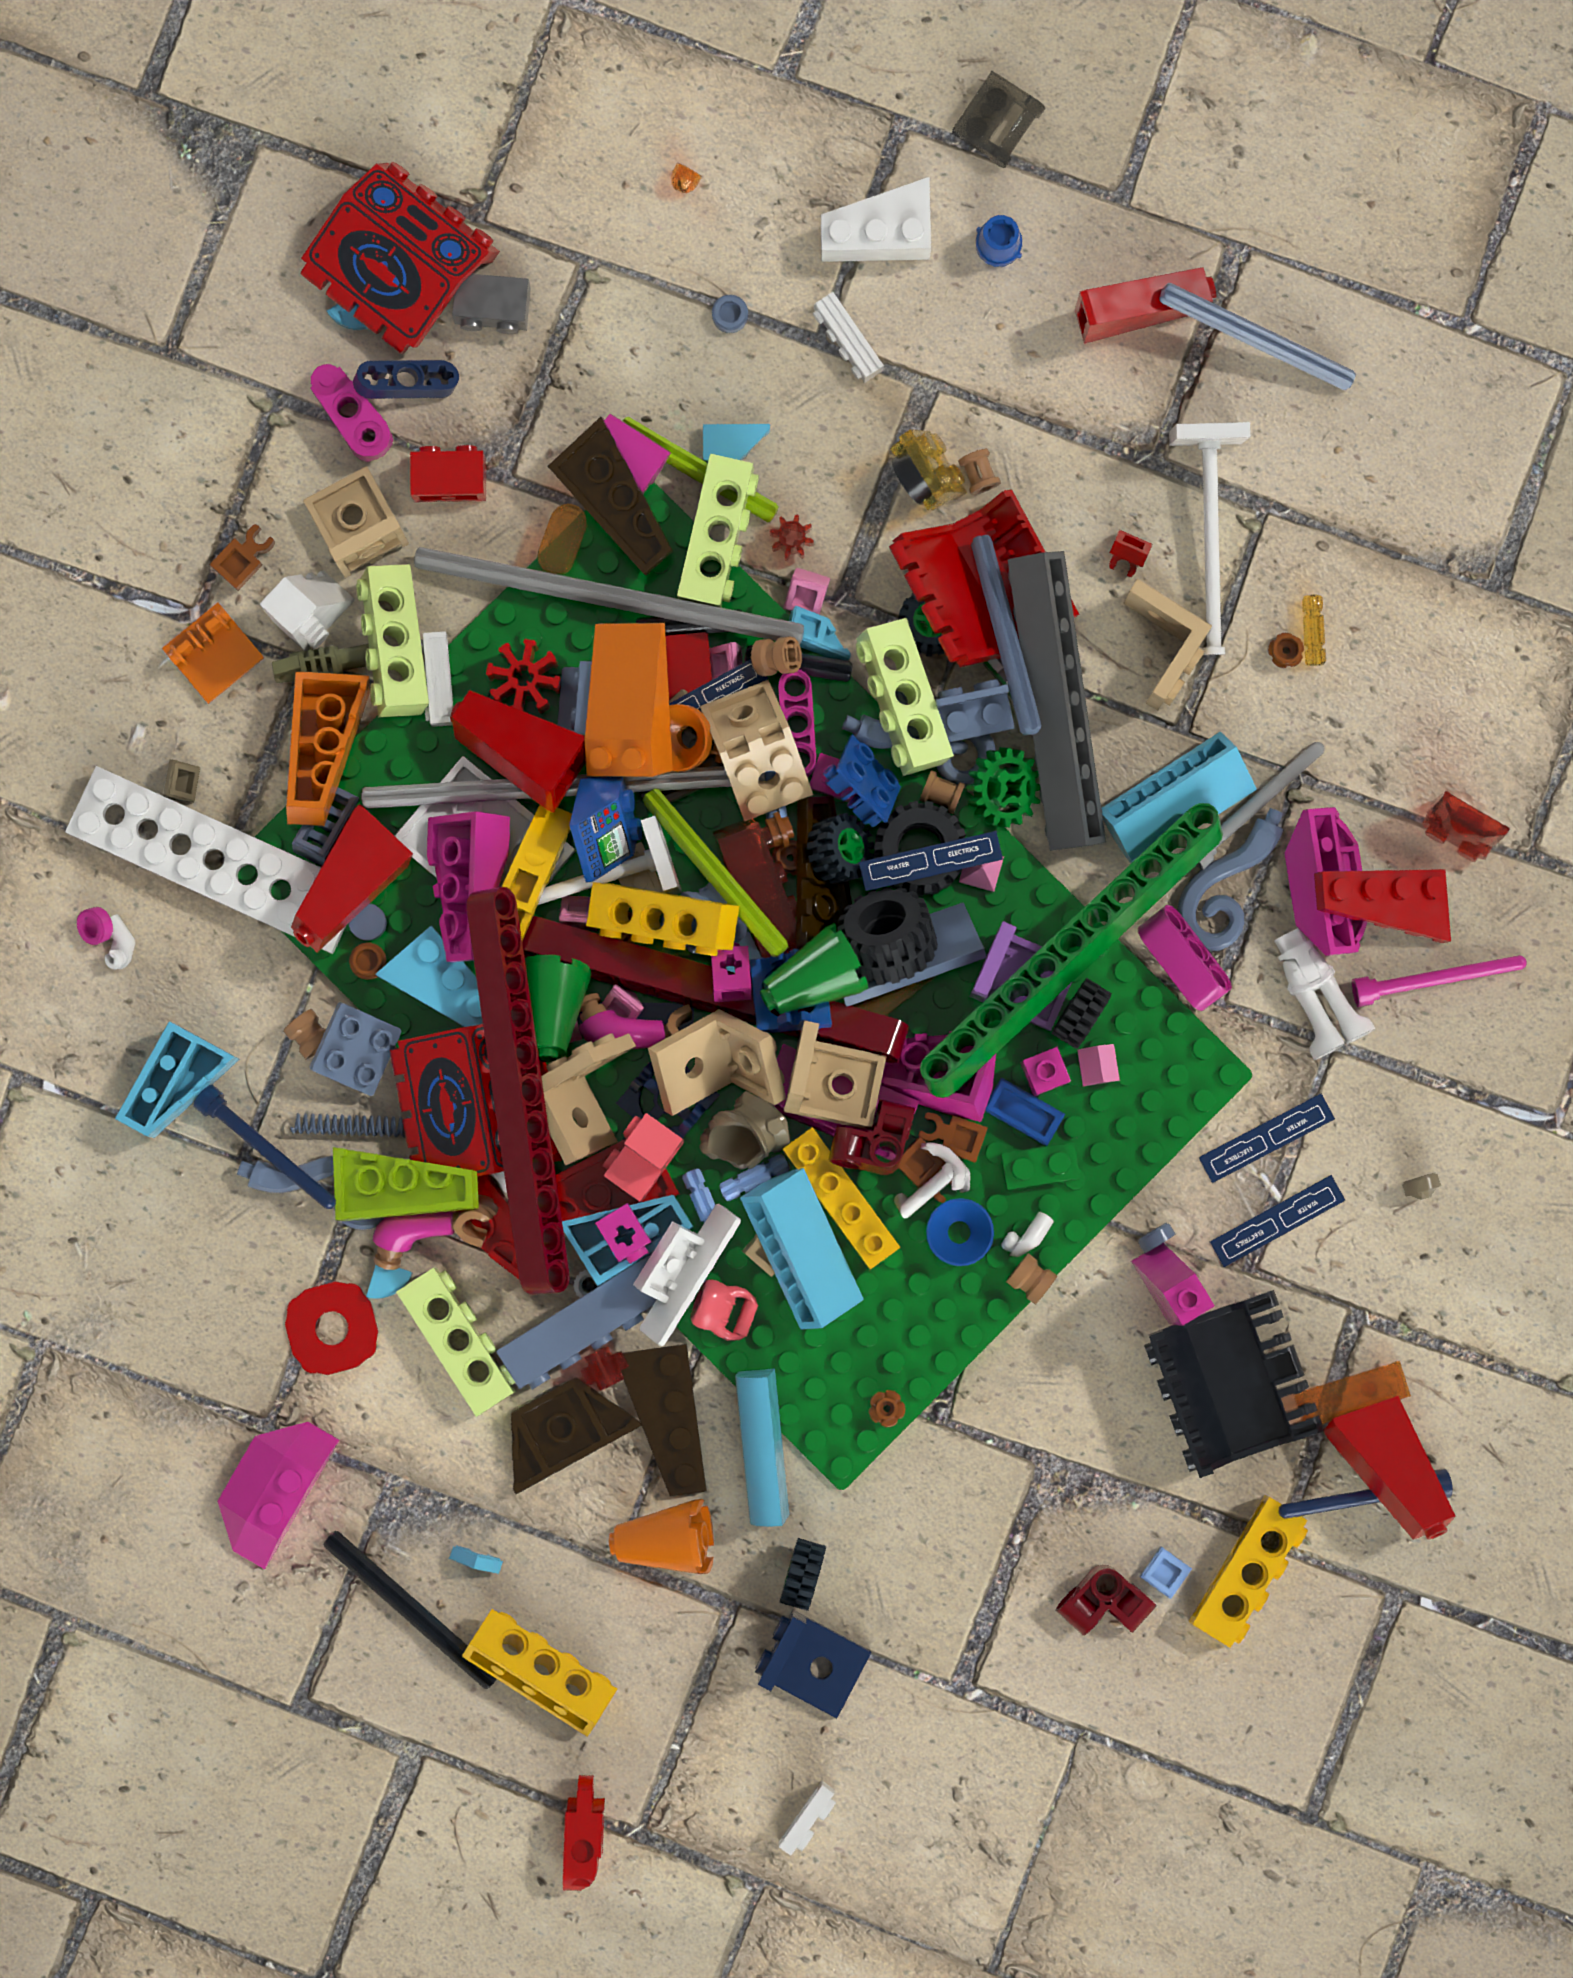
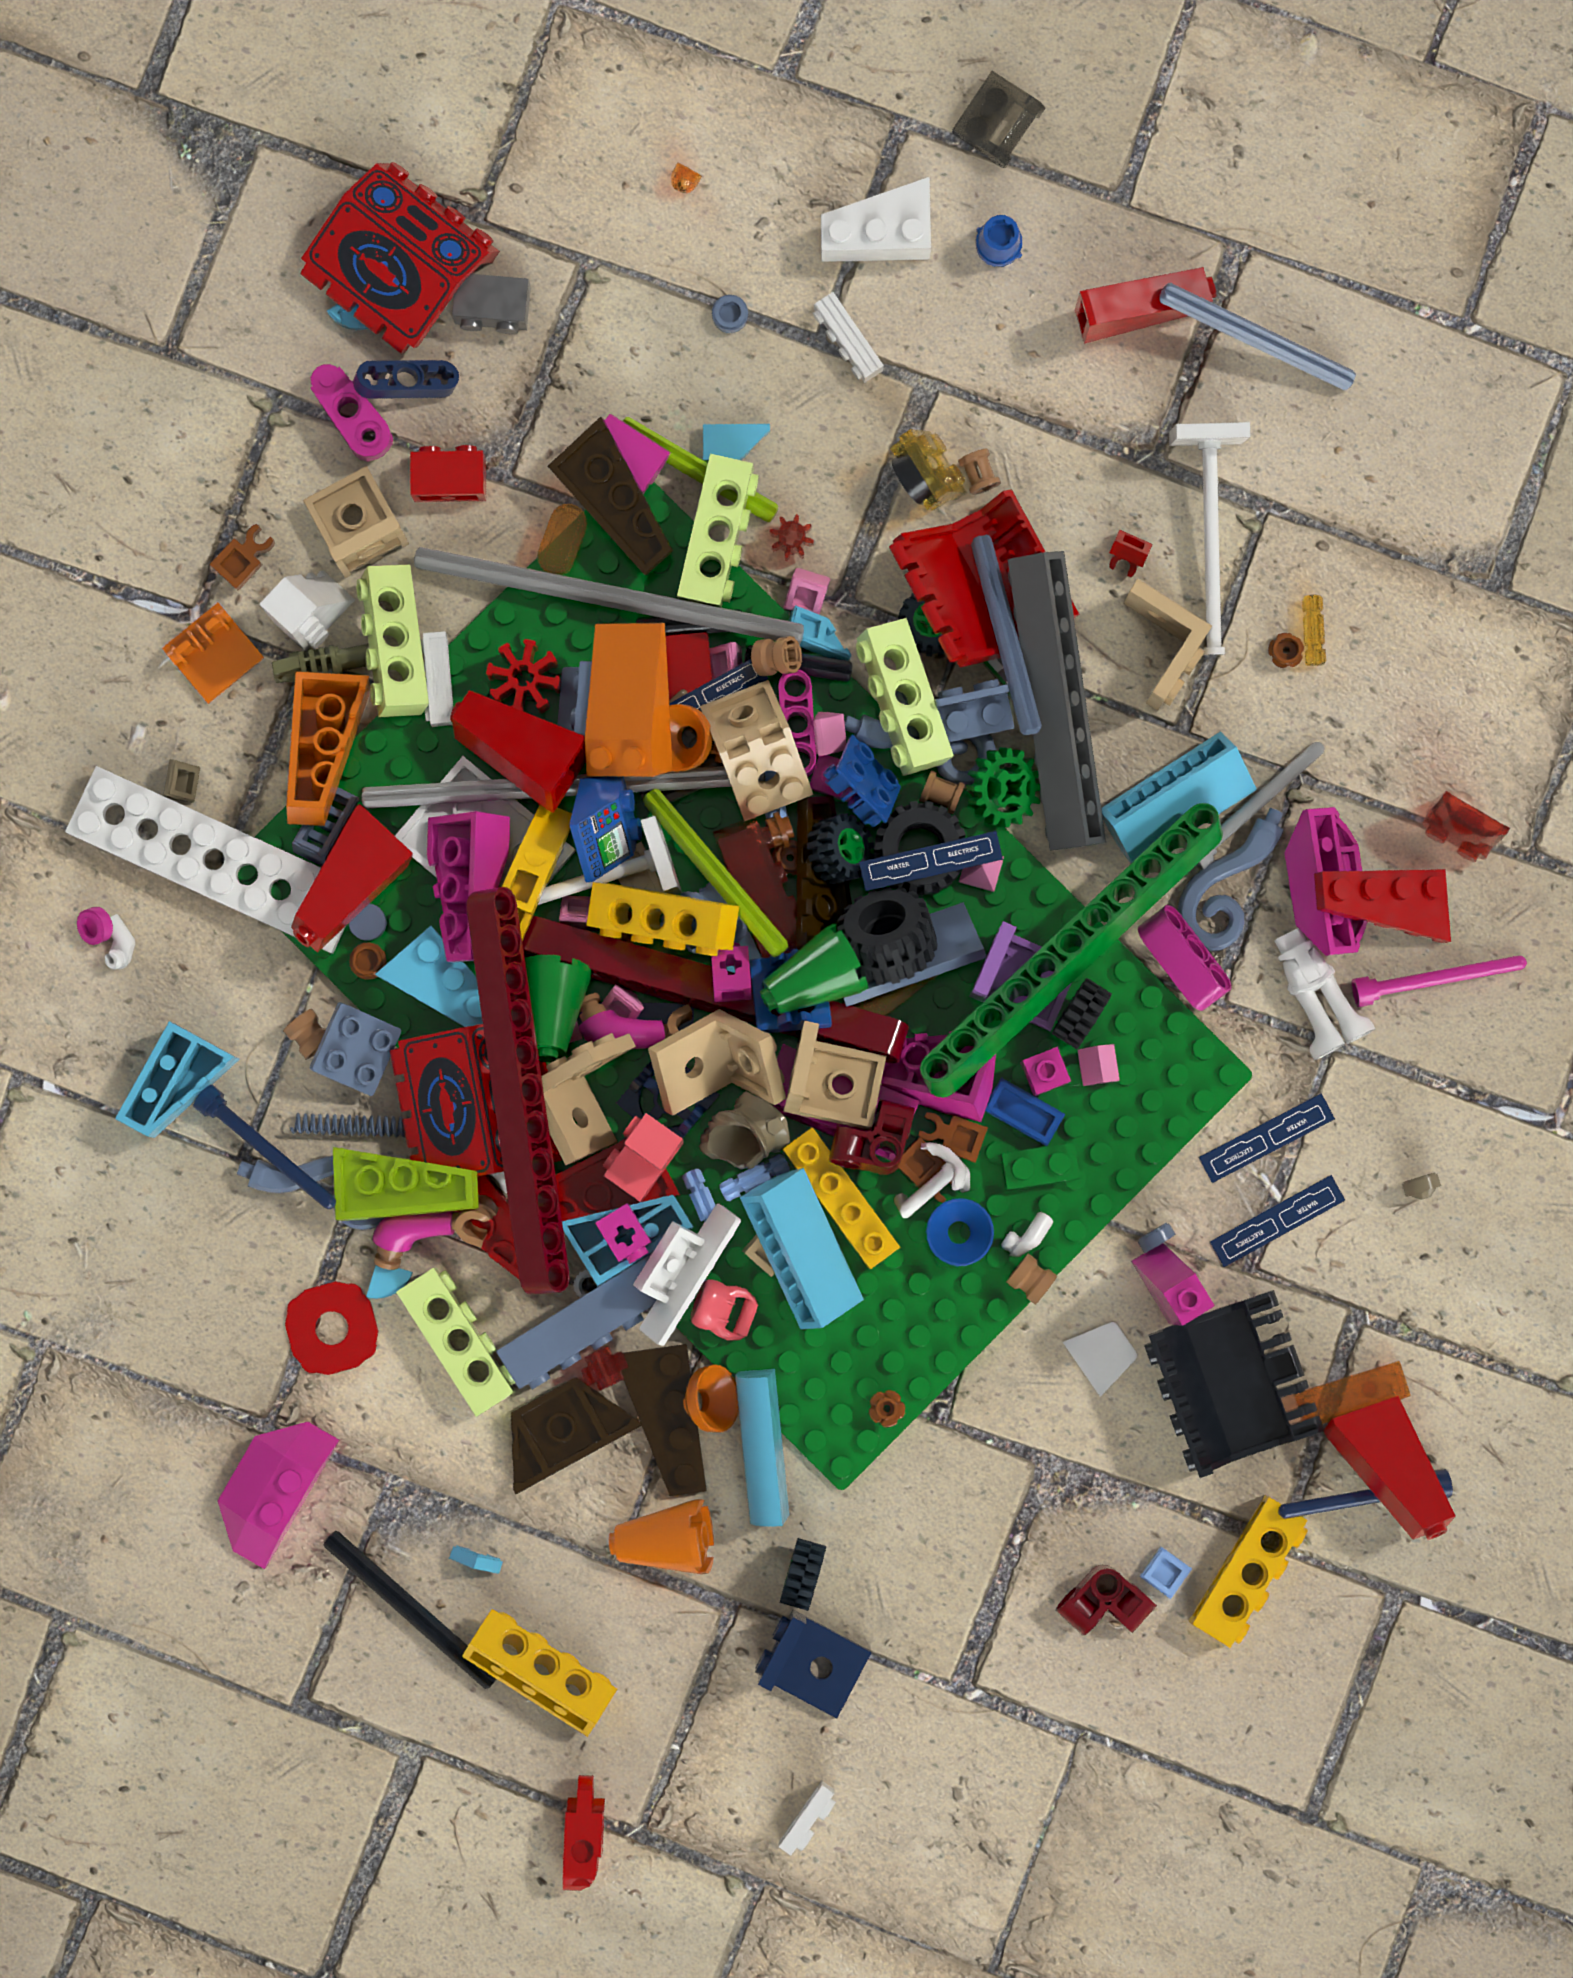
(718, 1399): none -> orange piece
(829, 733): none -> bright pink slope
(1102, 1355): none -> white sticker

